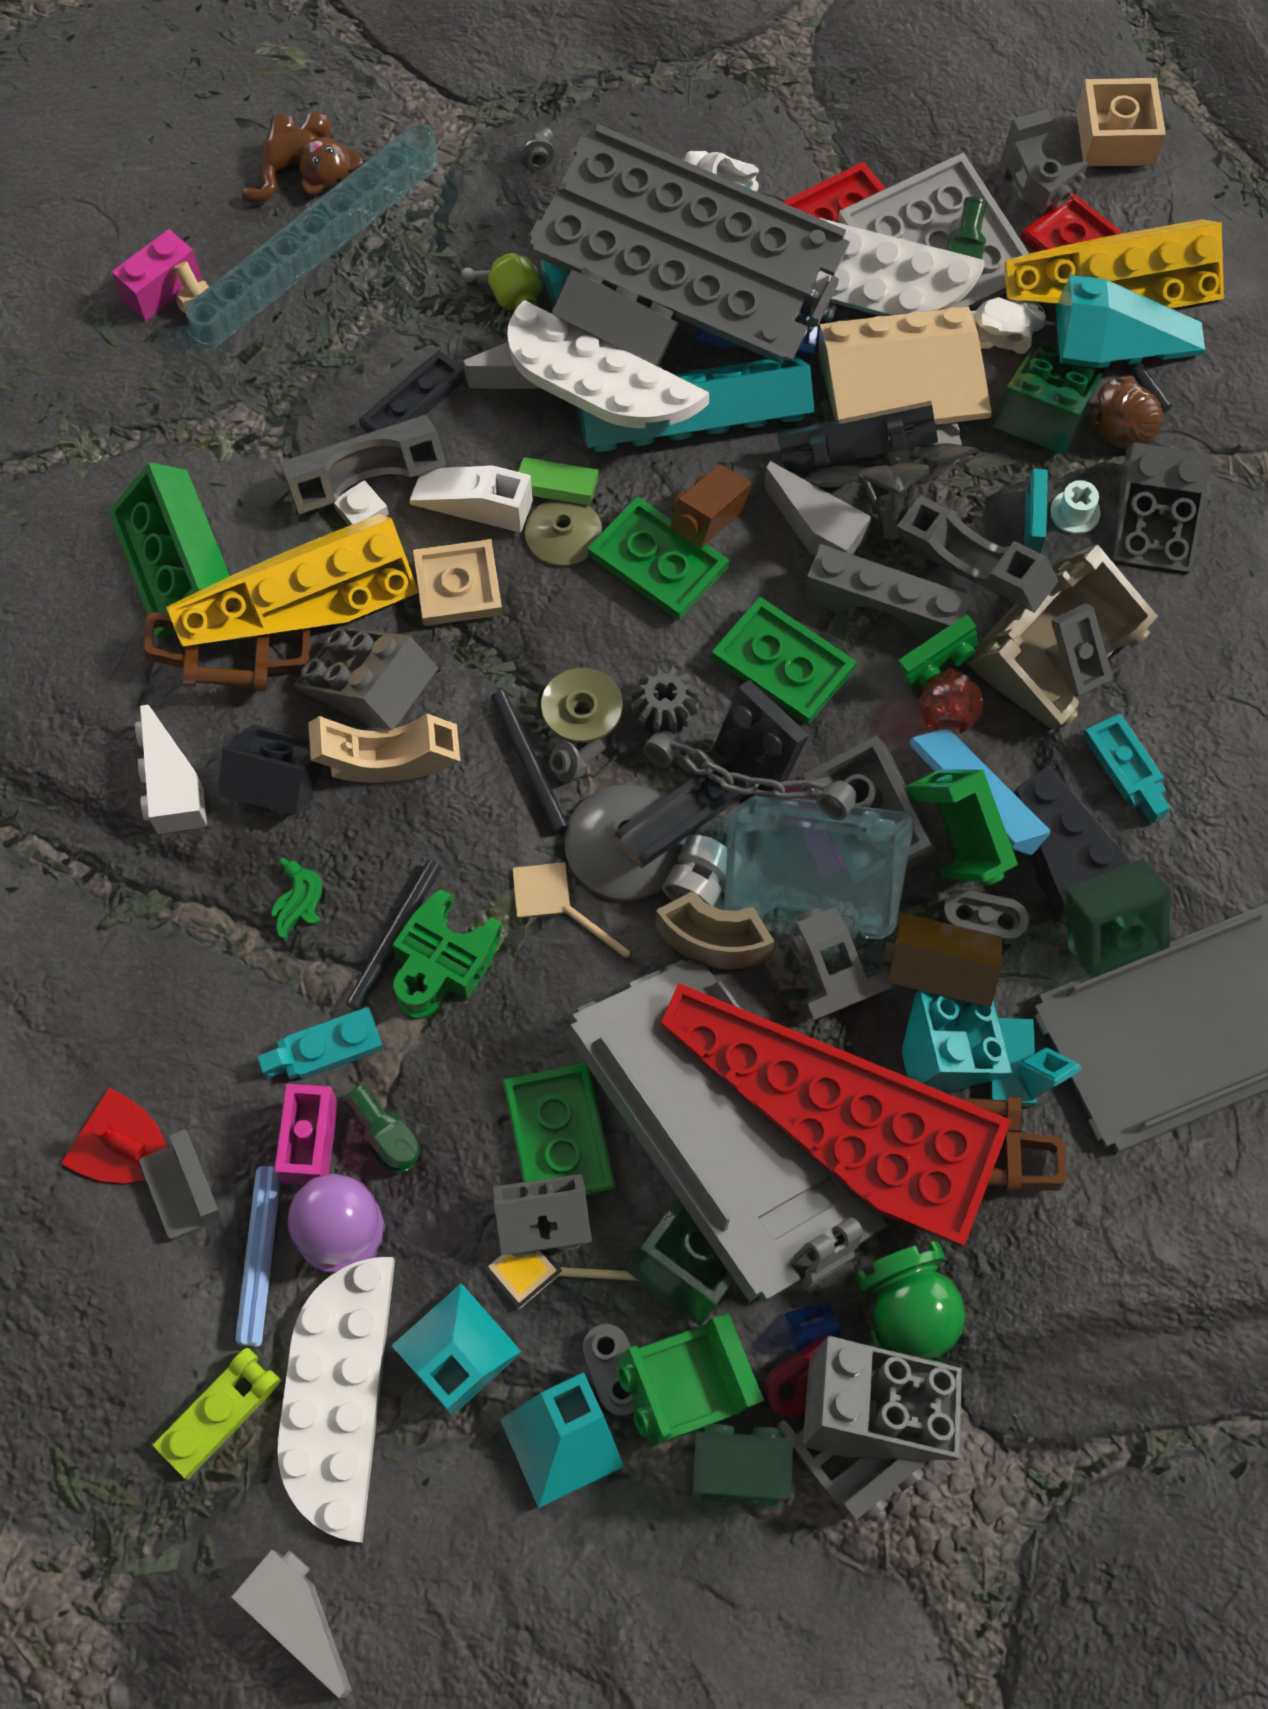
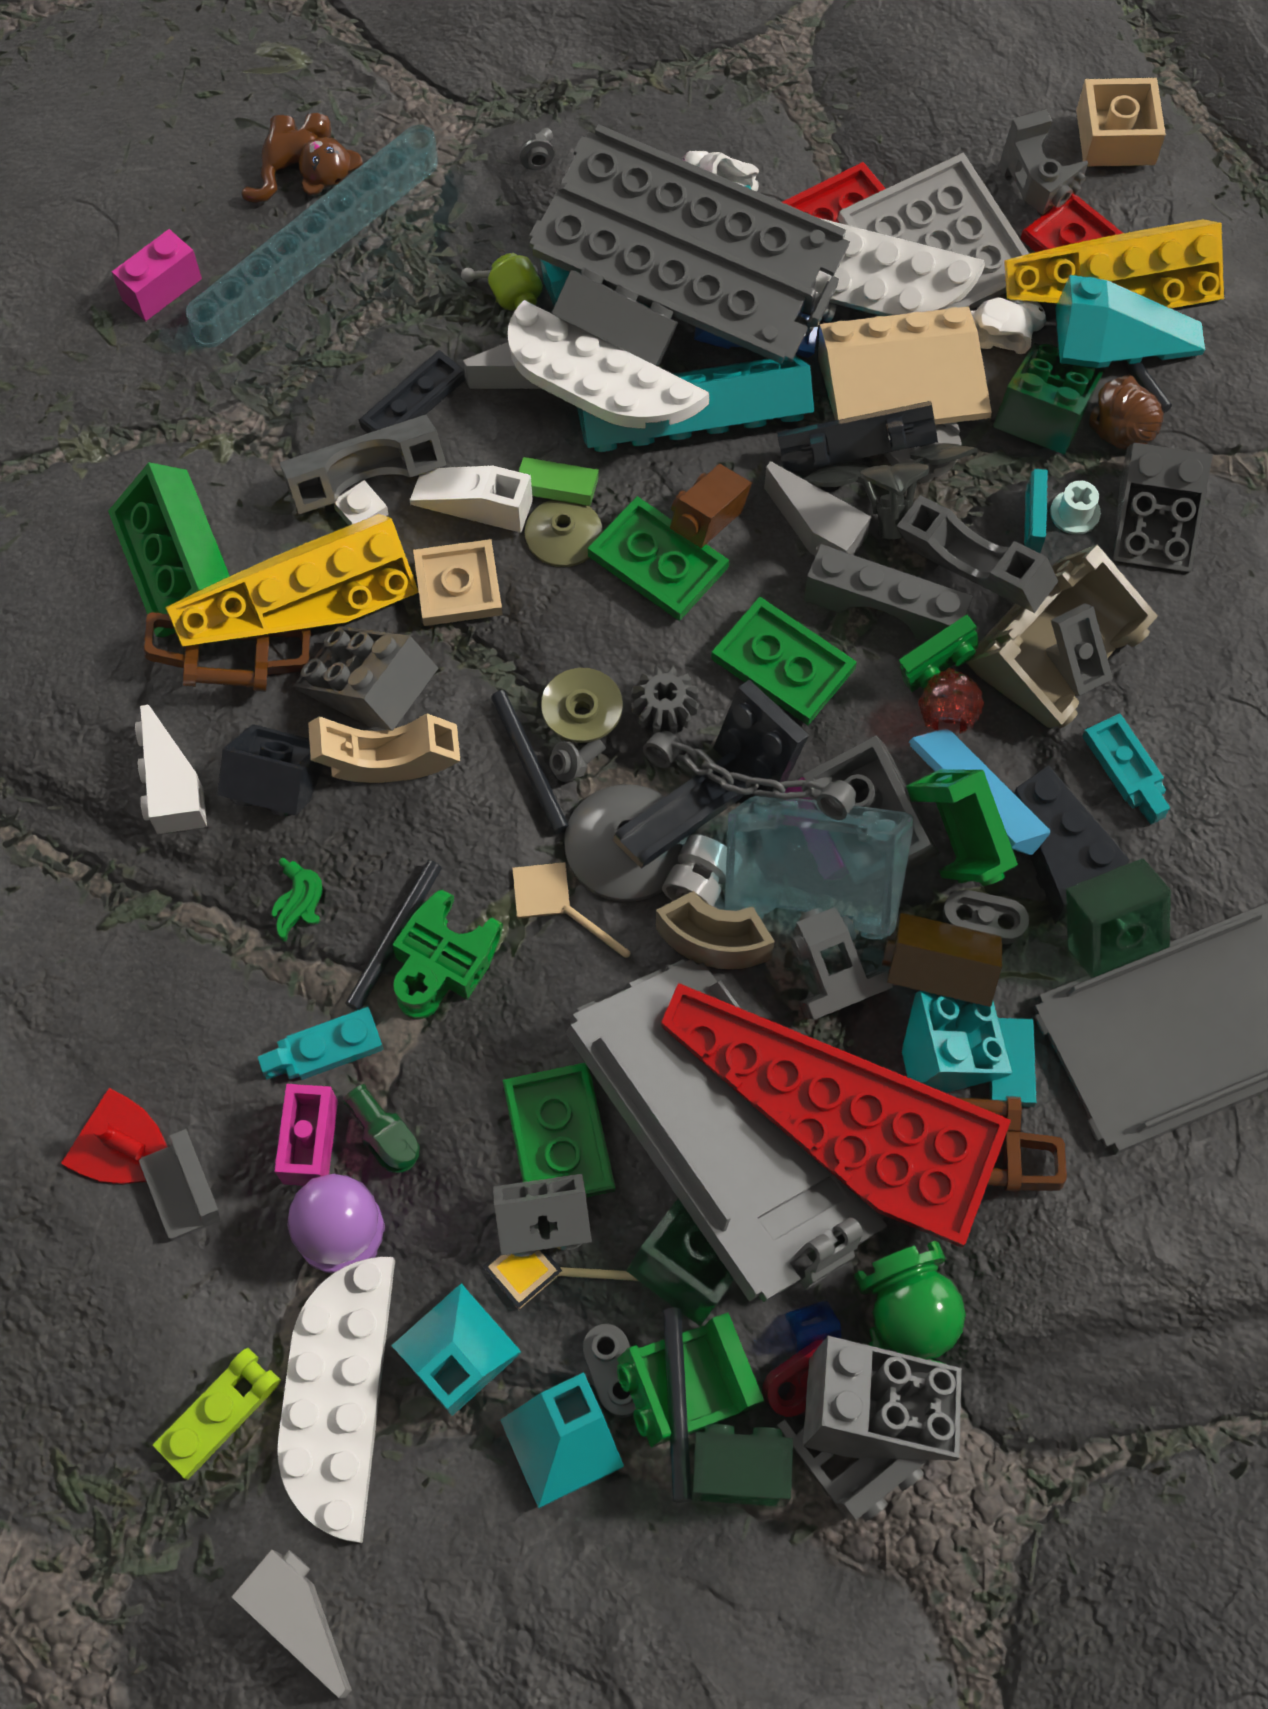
(190, 287): tan plate -> none
(258, 1257): light blue axle -> none
(677, 1405): none -> black bar
(968, 237): dark green arm -> none
(1046, 1070): teal slope -> none

